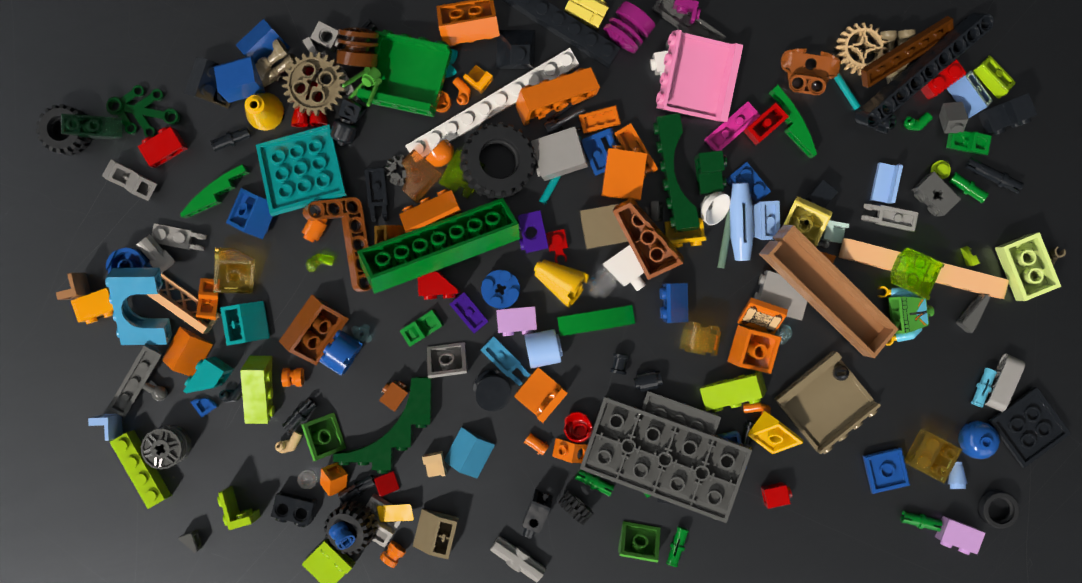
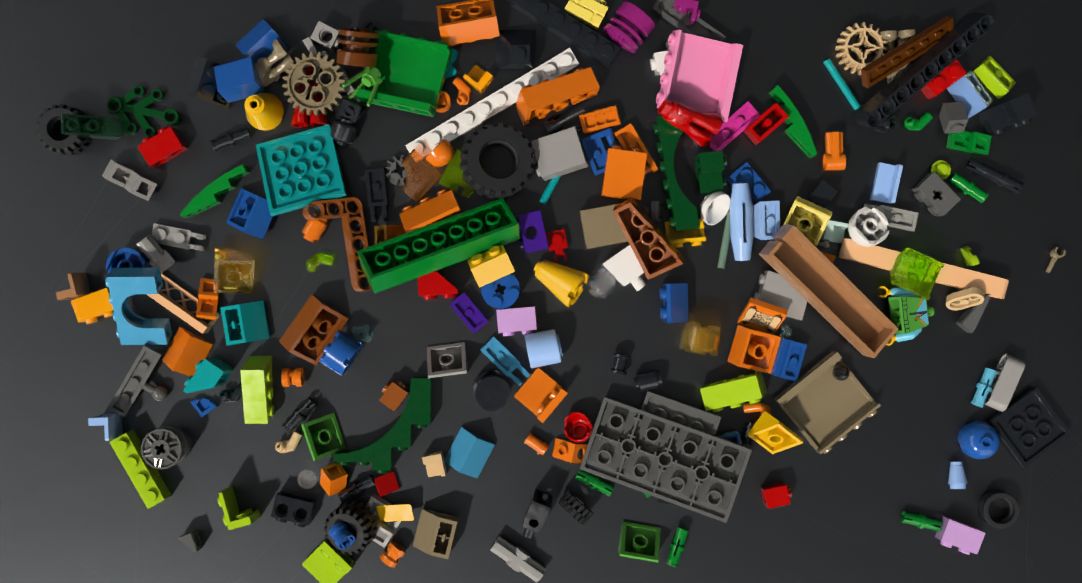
(422, 327): green slope -> none
(490, 265): none -> yellow brick
(596, 320): green slope -> none
(682, 116): none -> red piece
(789, 359): none -> blue plate
(794, 64): dark orange piece -> none
(834, 157): none -> orange piece
(868, 227): none -> white cylinder
(886, 470): blue plate -> none
(932, 455): clear yellow slope -> none
(965, 298): none -> tan plate
(1028, 267): yellowish green brick -> none

